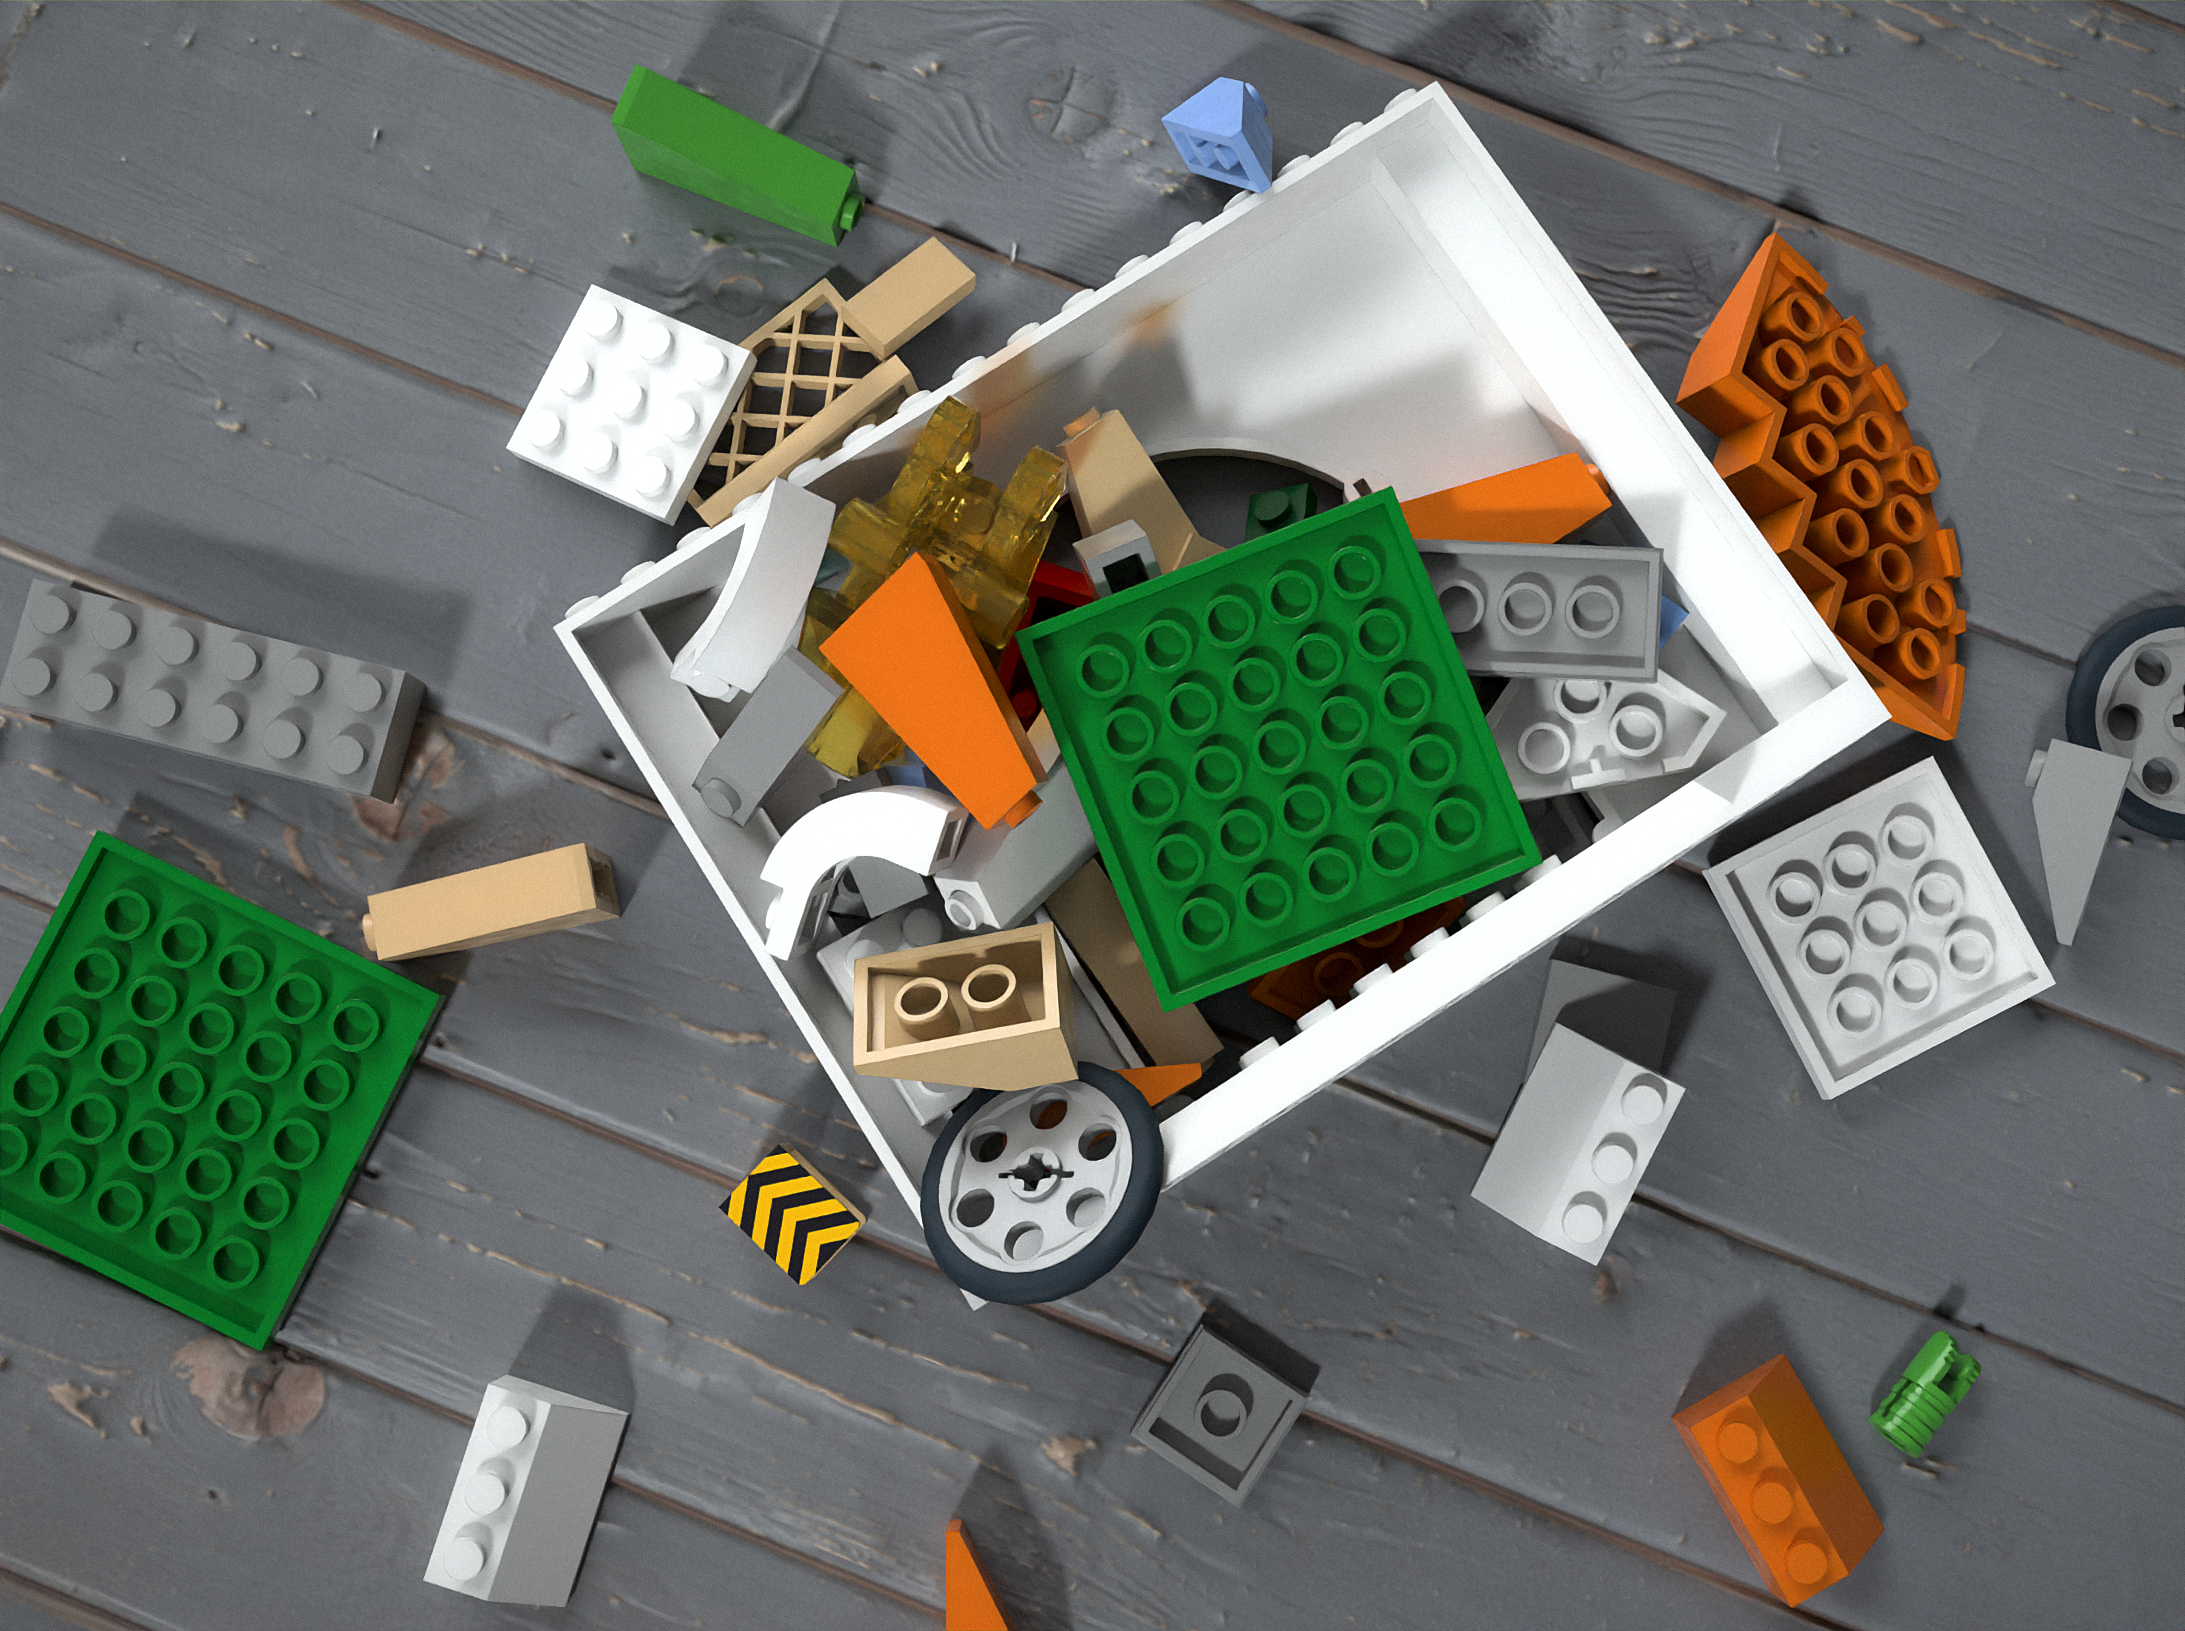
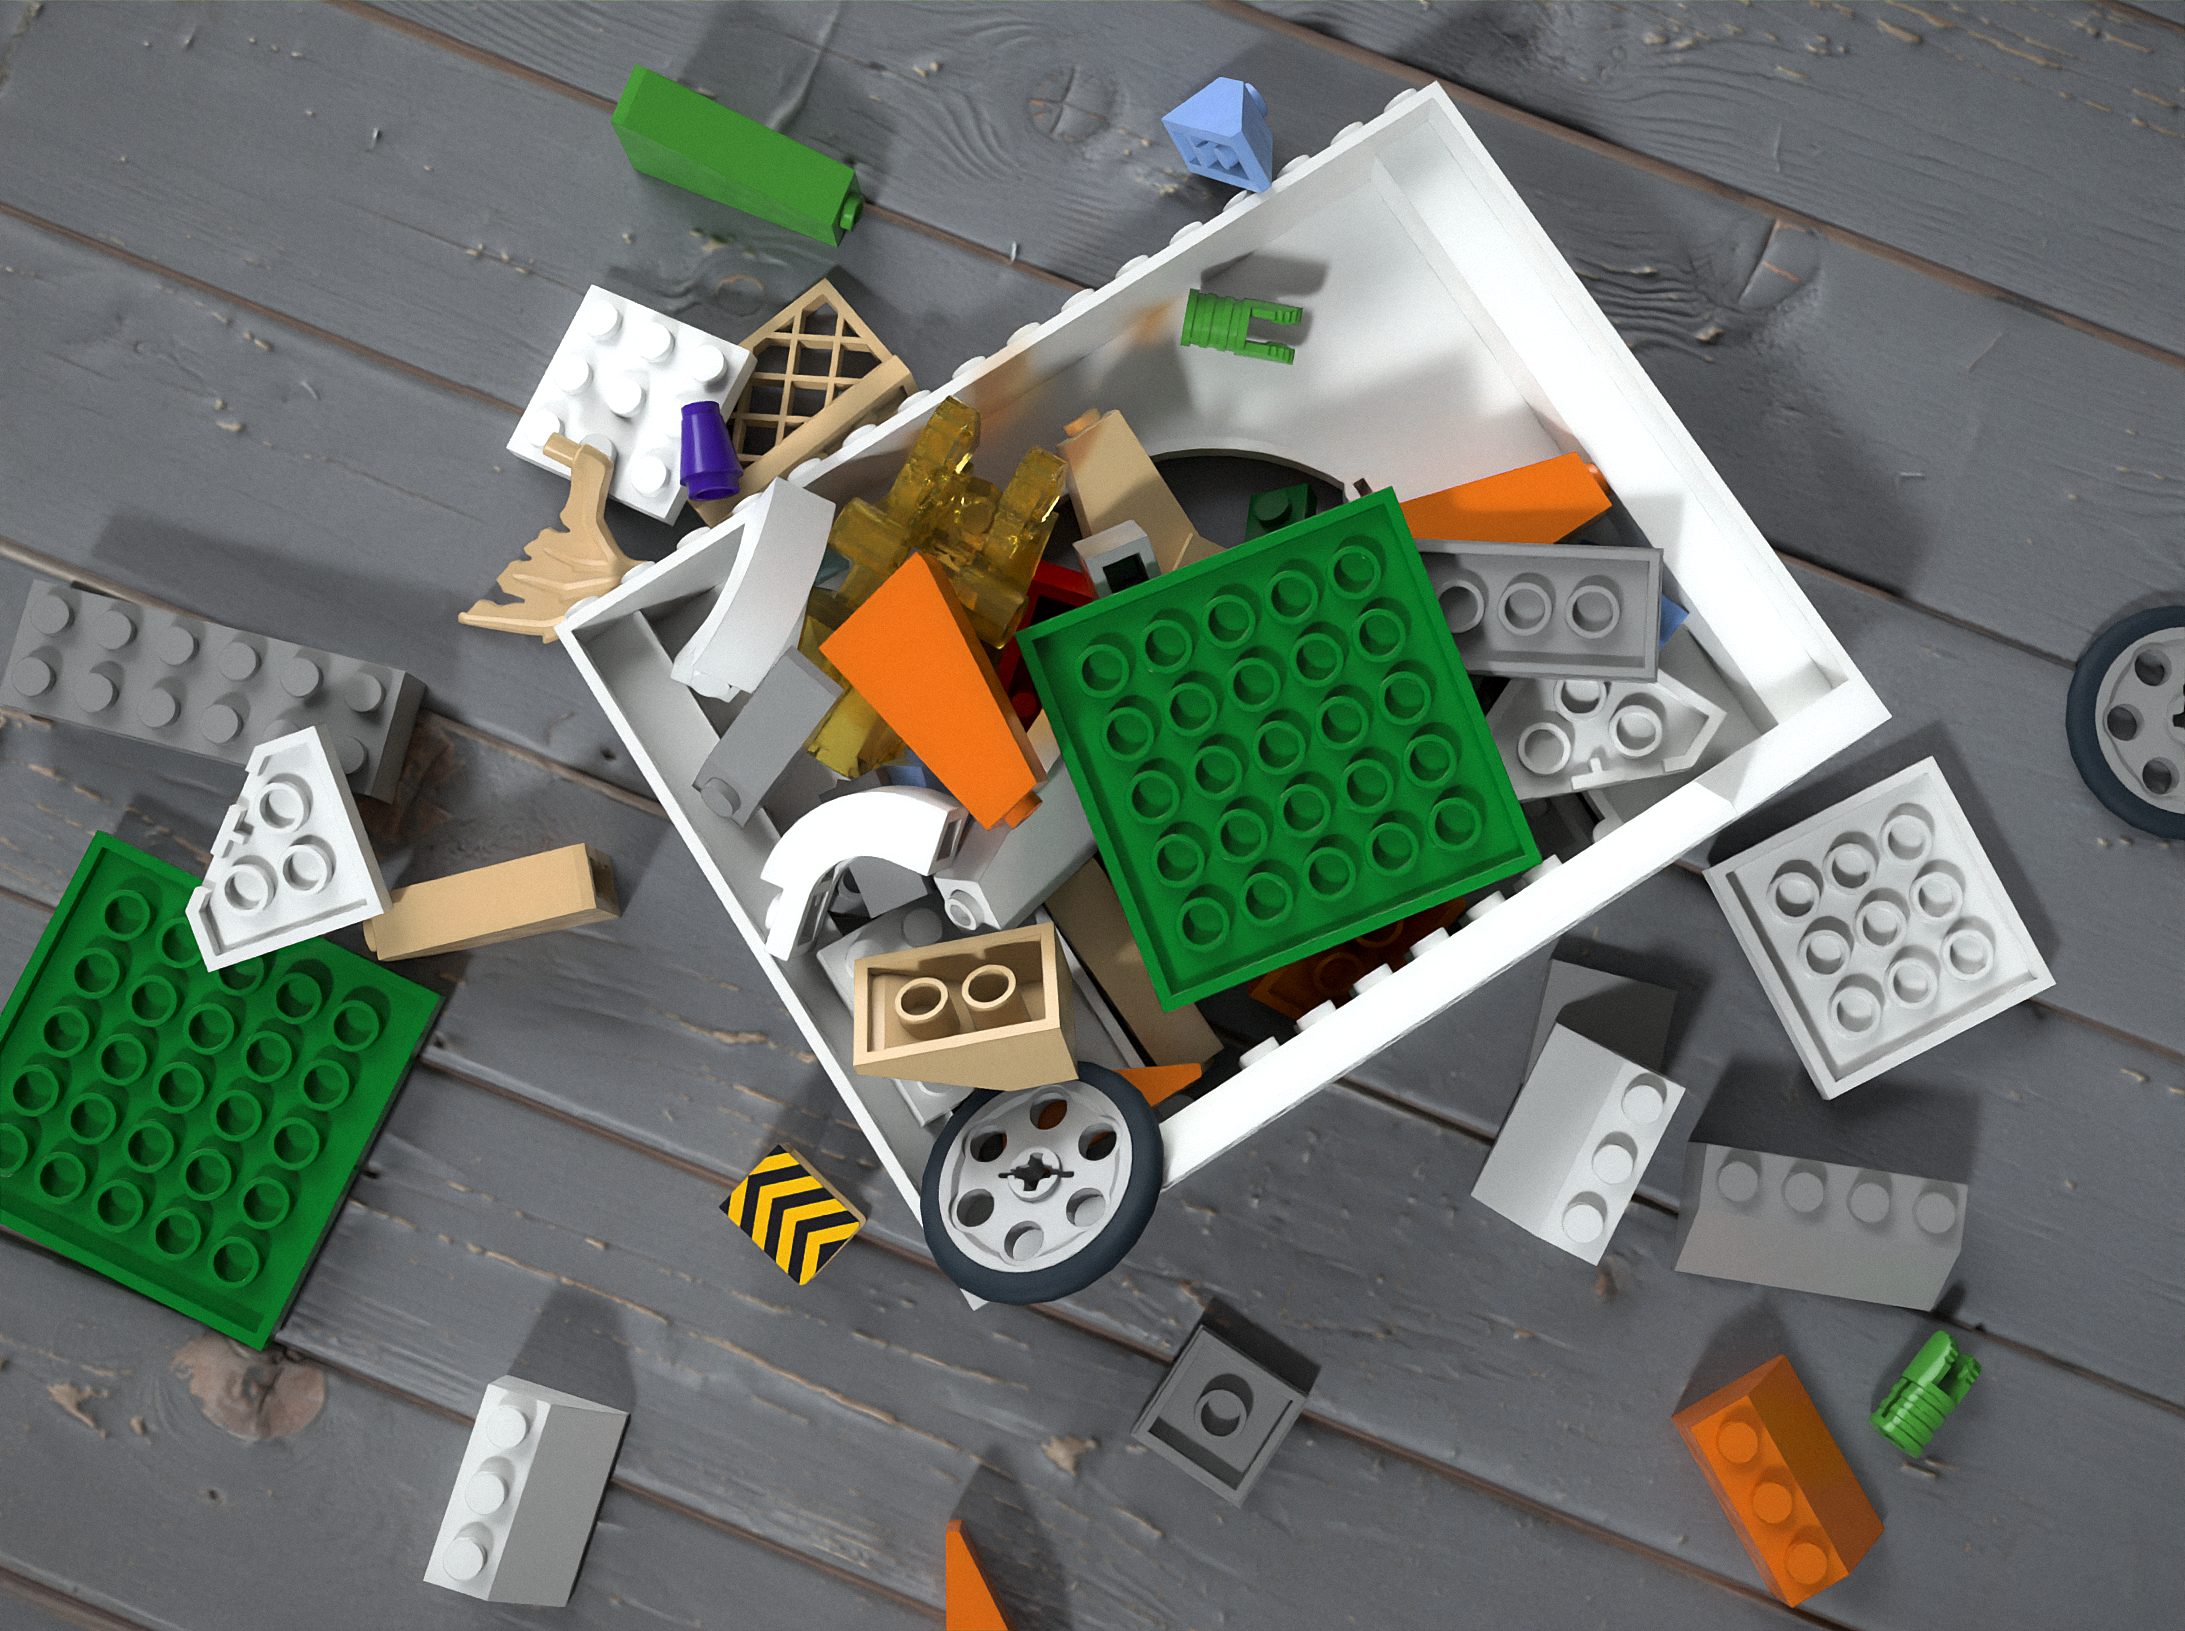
(286, 856): none -> white plate
(563, 564): none -> tan animal
(707, 454): none -> dark purple cone
(908, 297): tan tile -> none
(1224, 325): none -> bright green hinge
(1817, 1226): none -> light grey slope
(1834, 480): orange brick -> none
(2074, 816): light grey slope -> none

